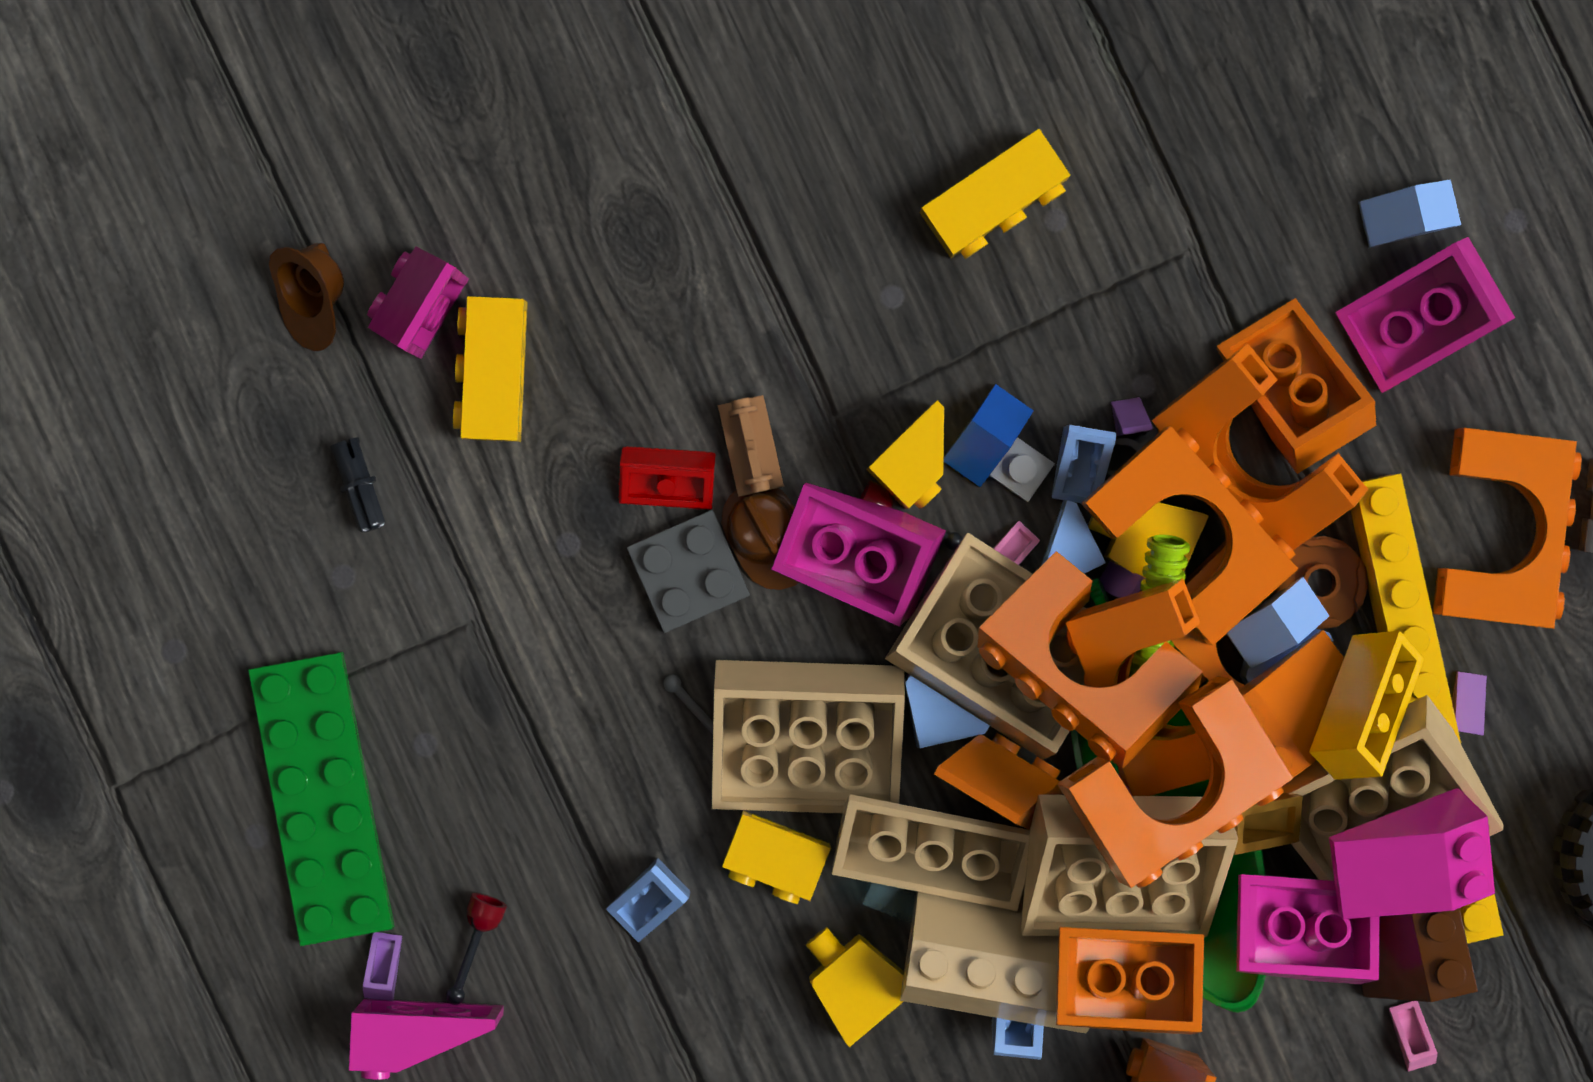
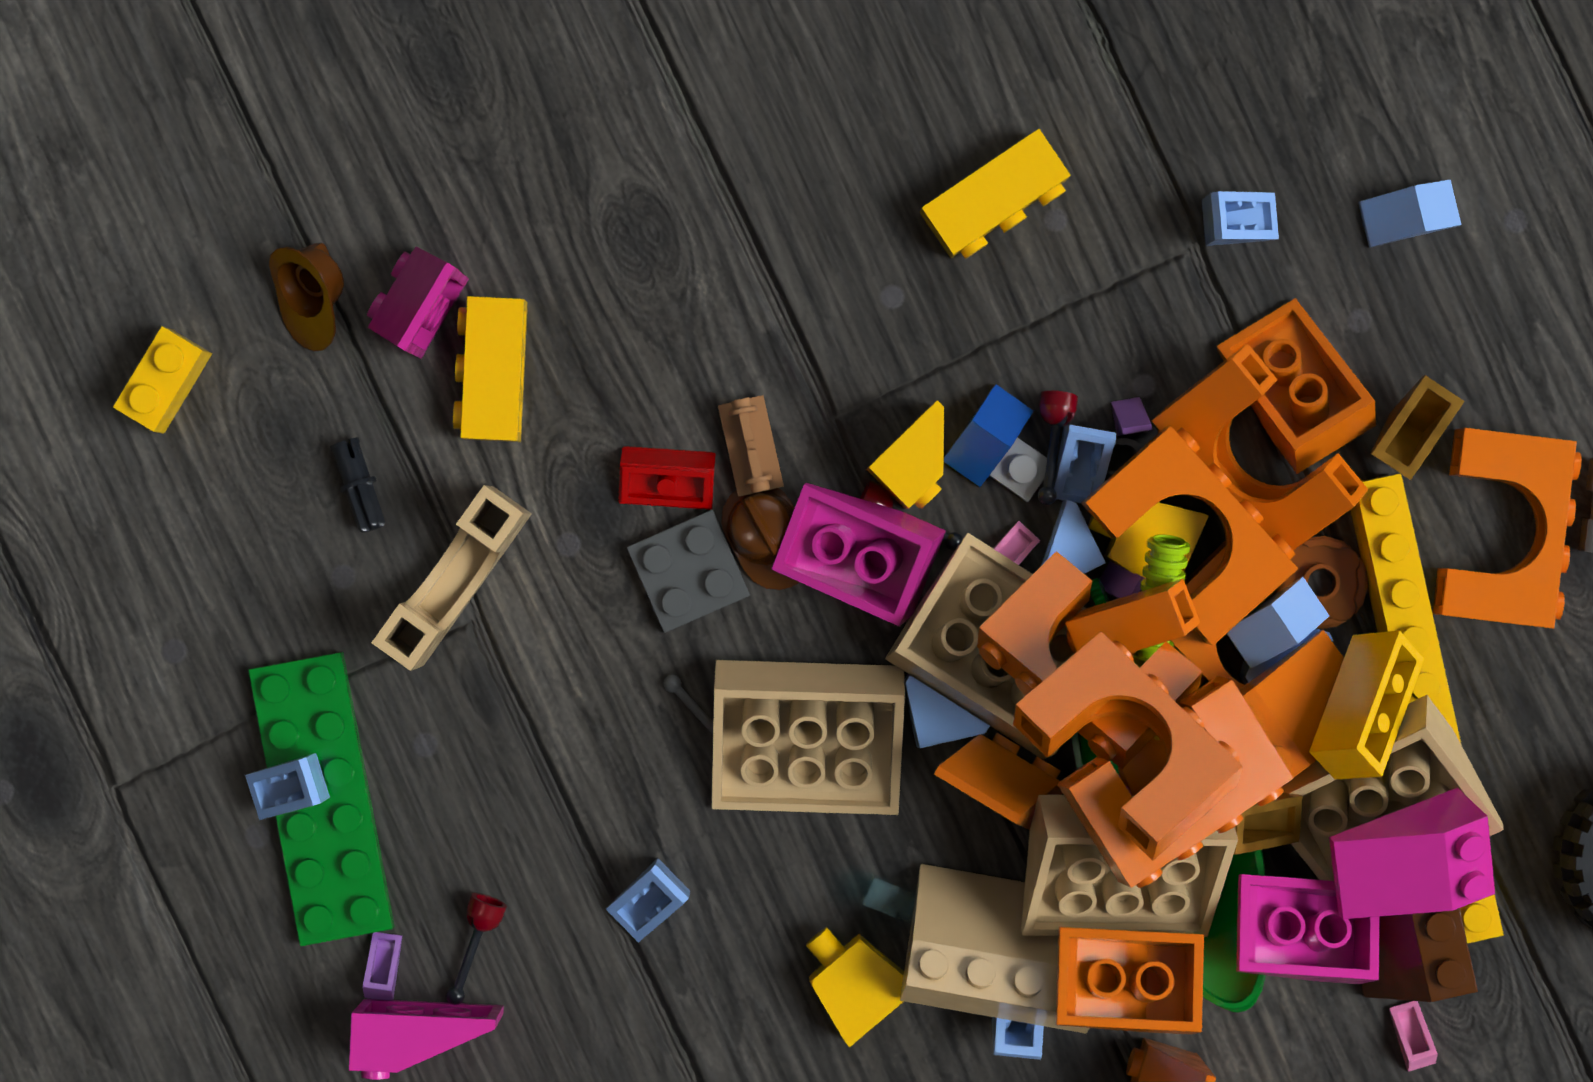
(162, 380): none -> yellow brick
(288, 786): none -> light blue slope
(428, 615): none -> tan arch
(776, 857): yellow brick -> none
(931, 852): tan slope -> none
(1057, 410): none -> hinge
(1107, 682): none -> orange arch
(1239, 217): none -> light blue slope
(1416, 426): none -> pearl gold slope
(1425, 314): dark pink slope -> none
(1469, 702): medium lavender piece -> none

